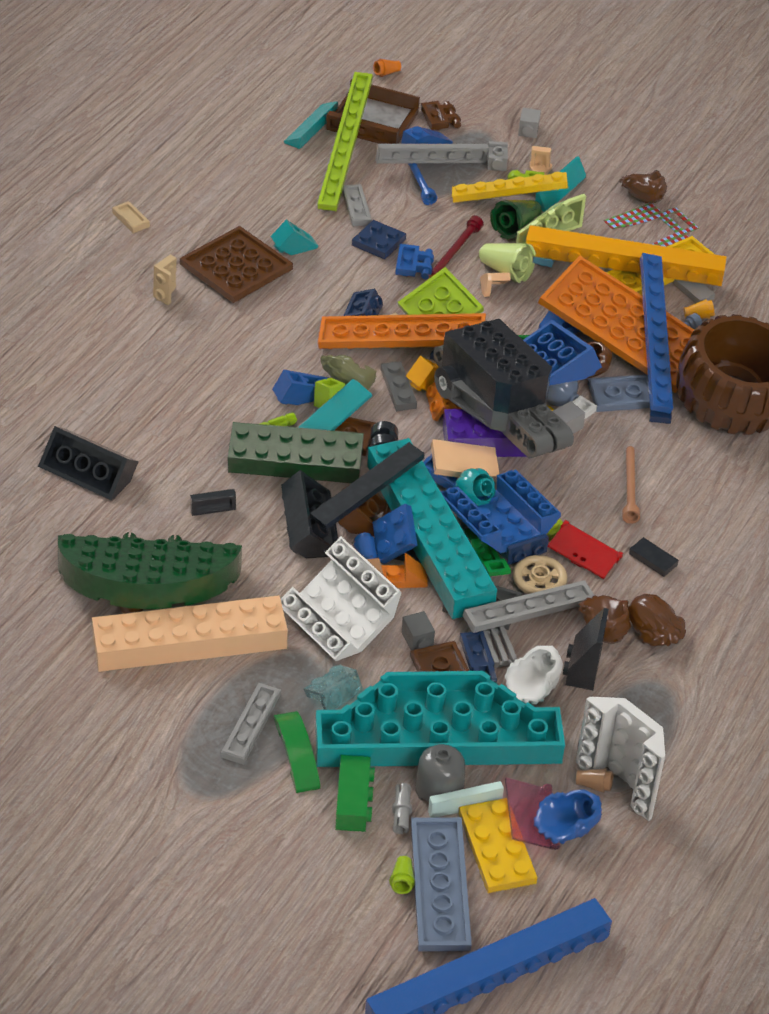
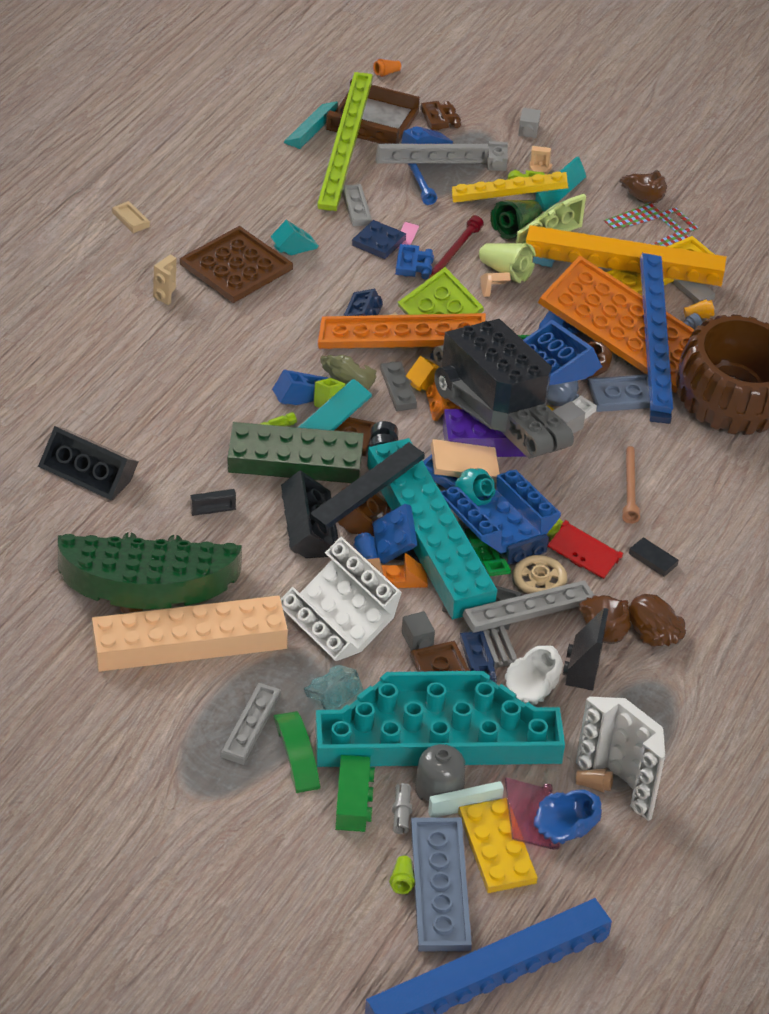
(410, 230): none -> bright pink sticker

